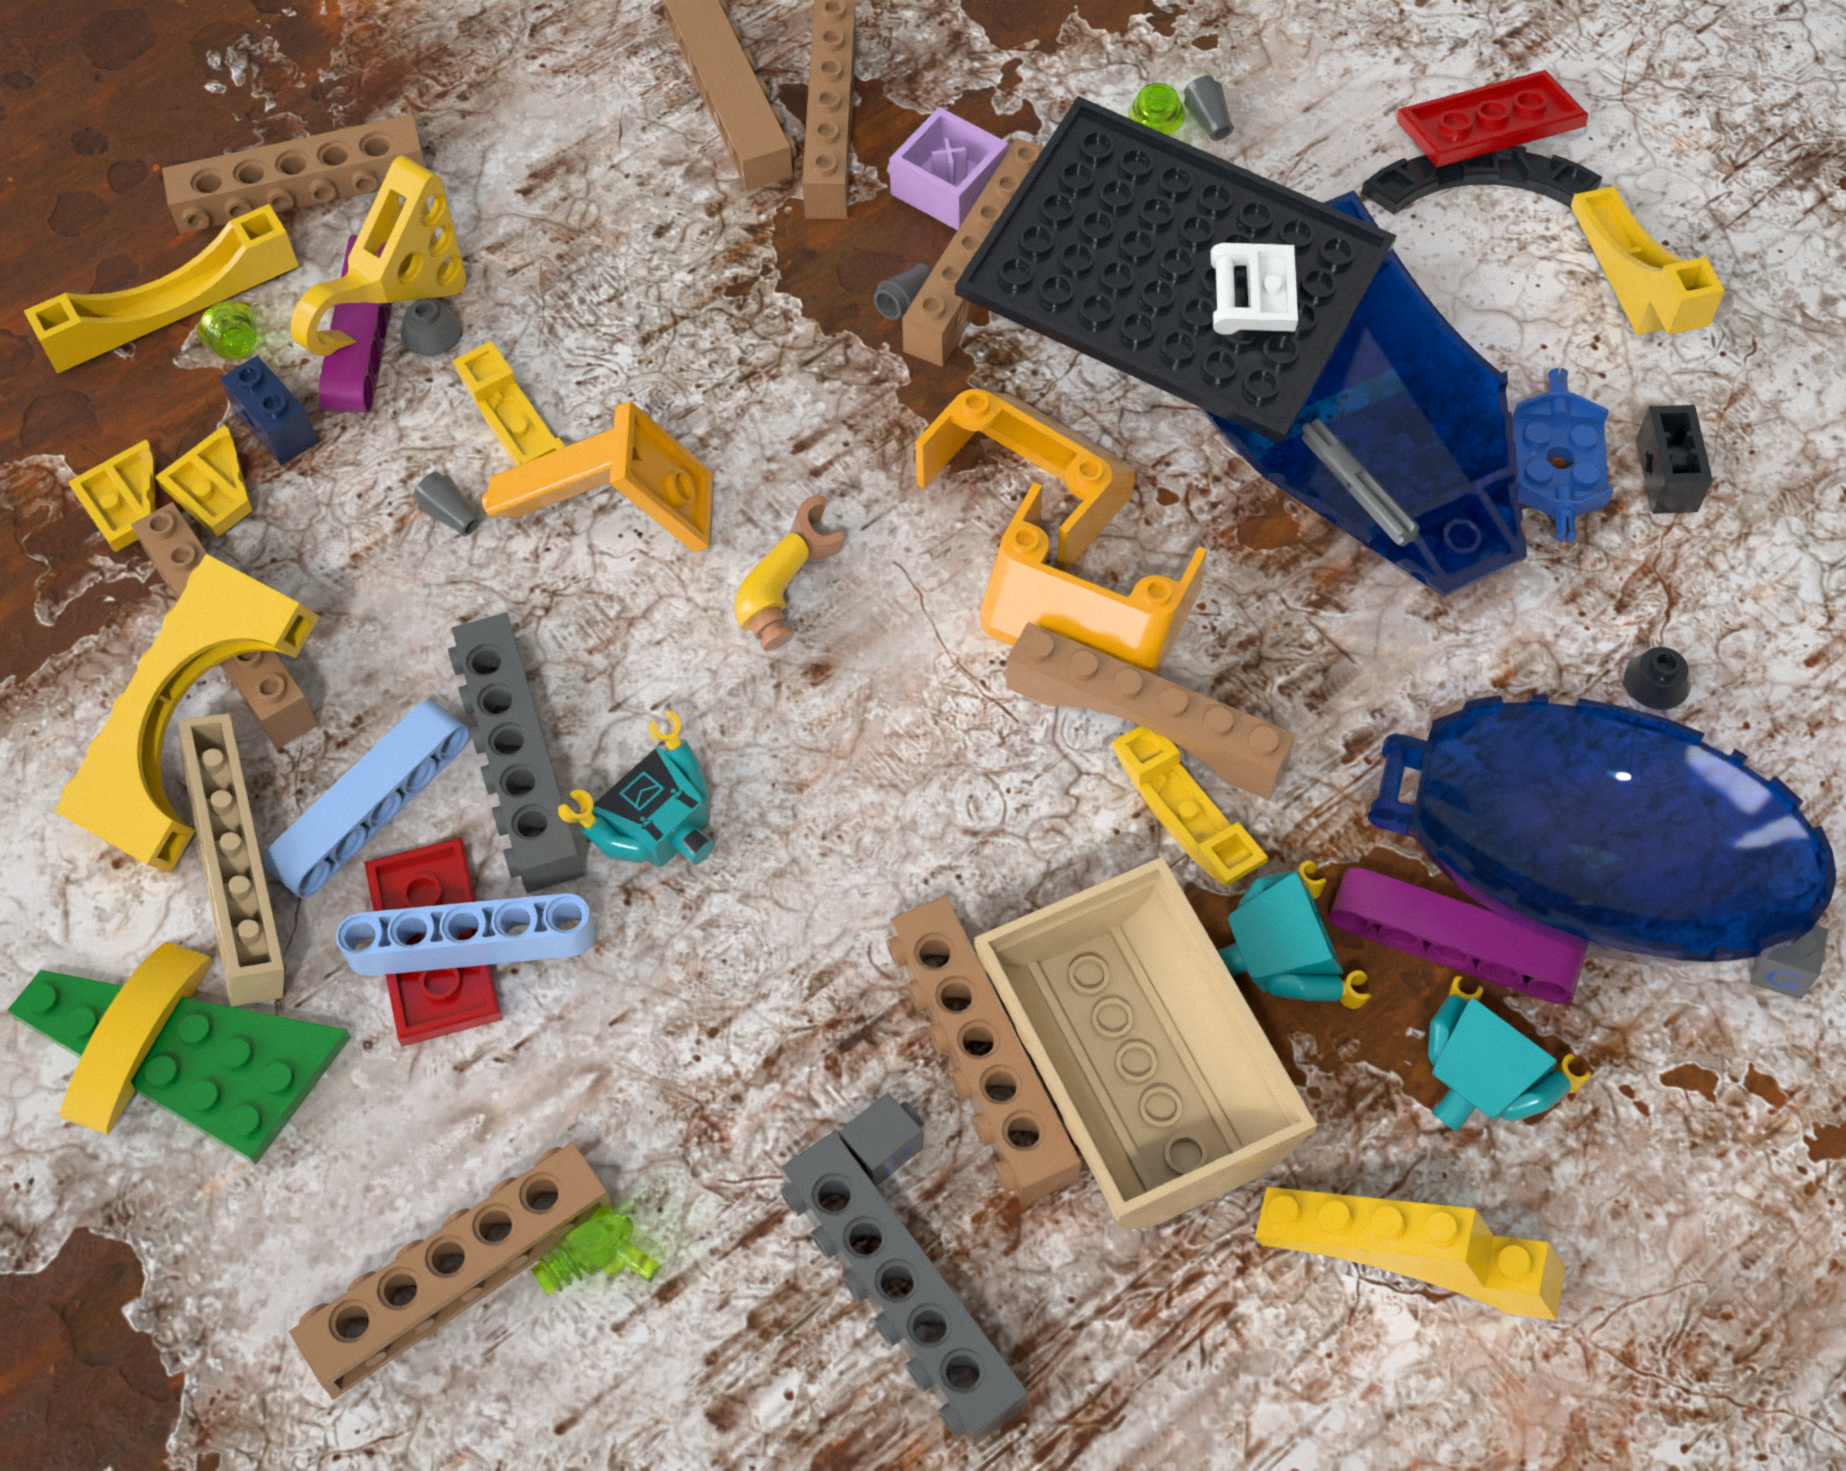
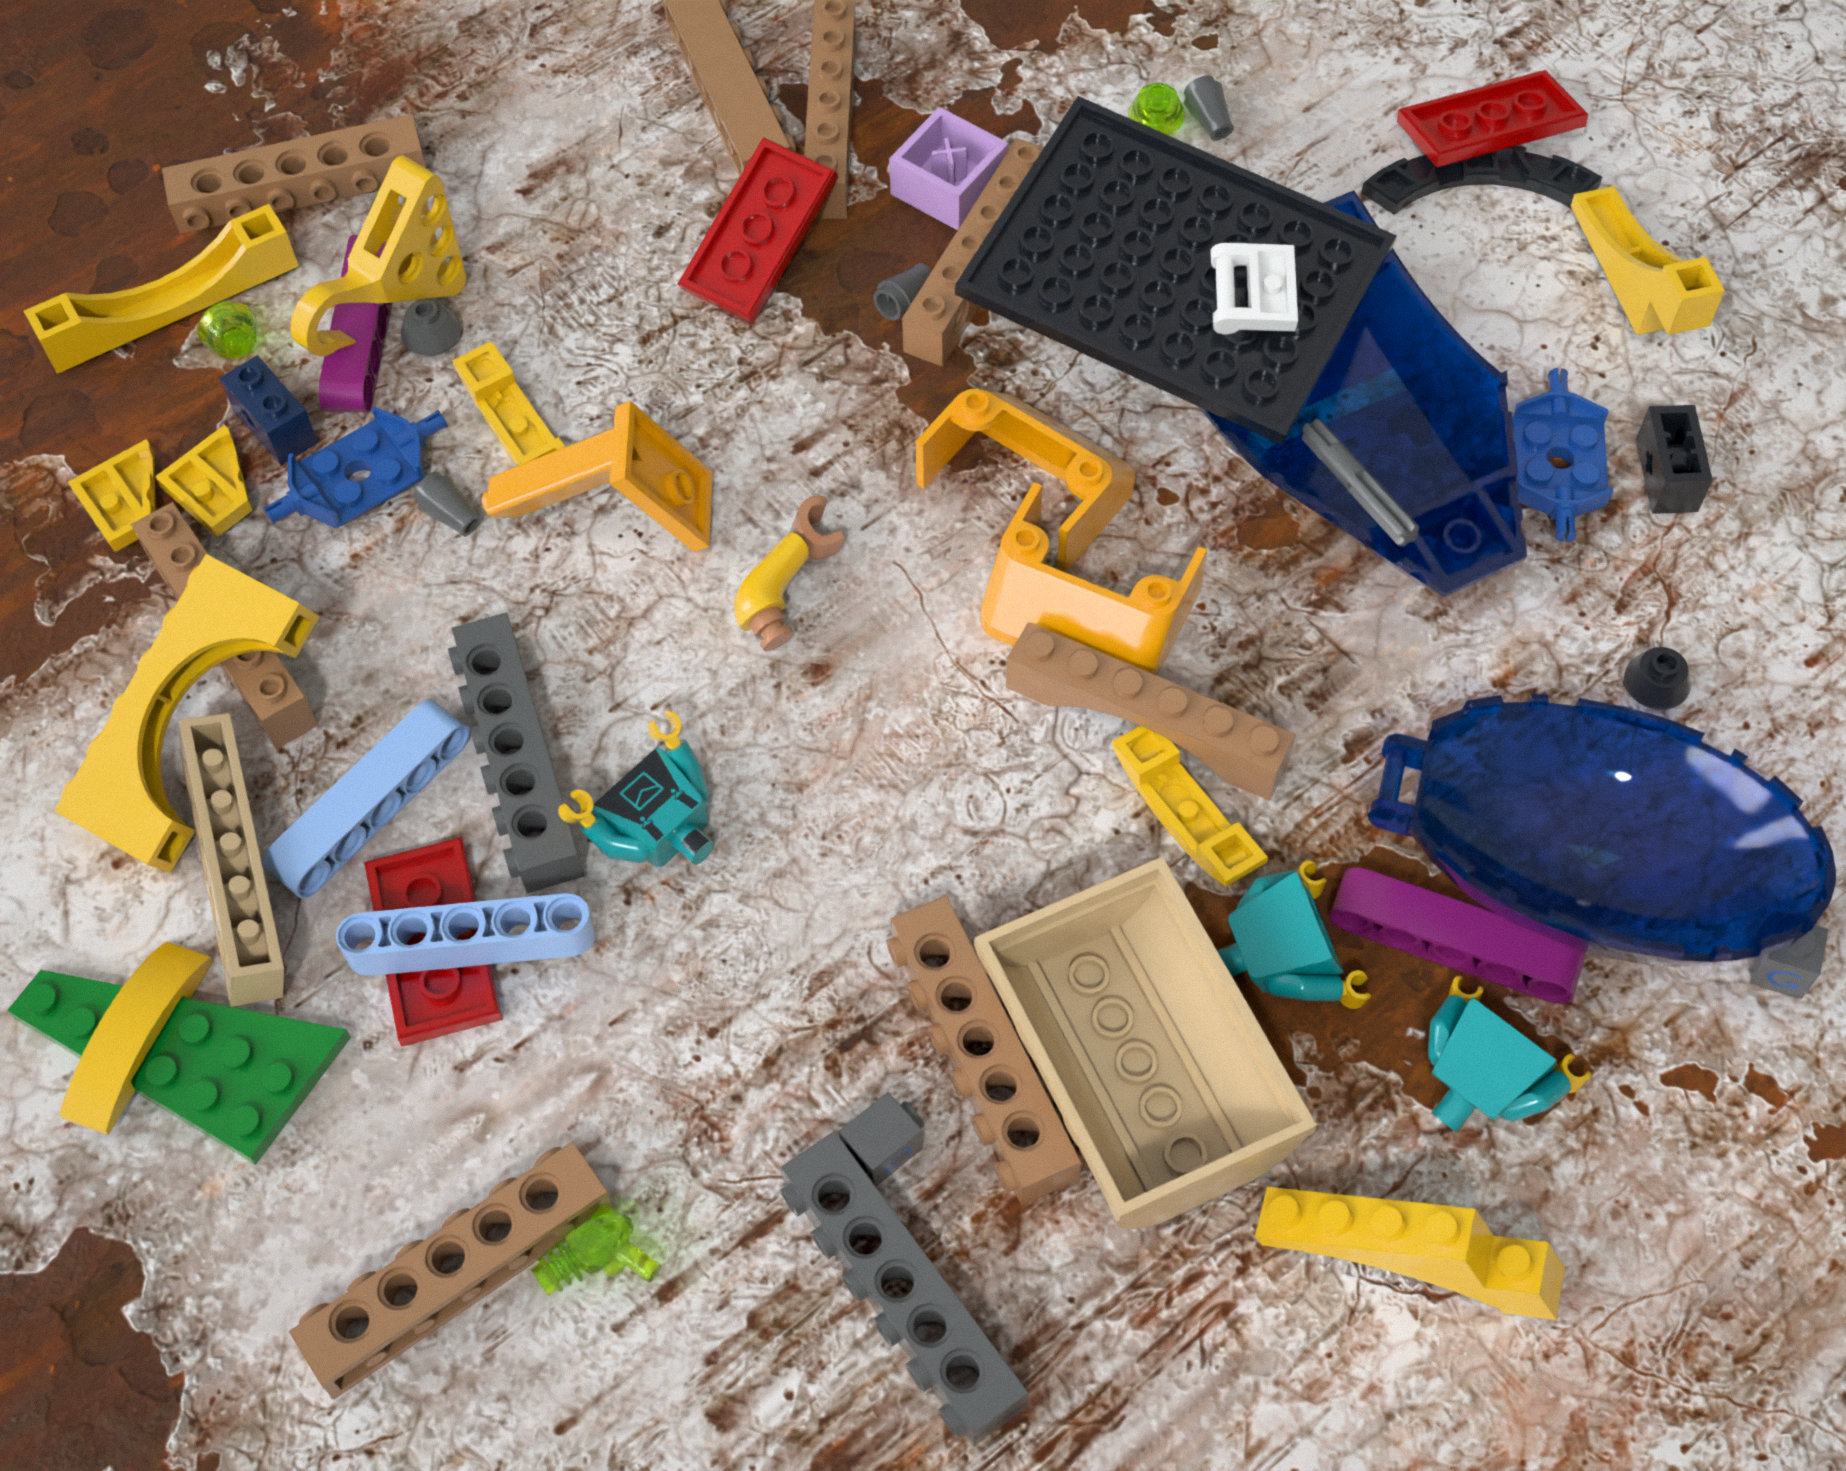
(385, 447): none -> blue plate
(758, 230): none -> red tile

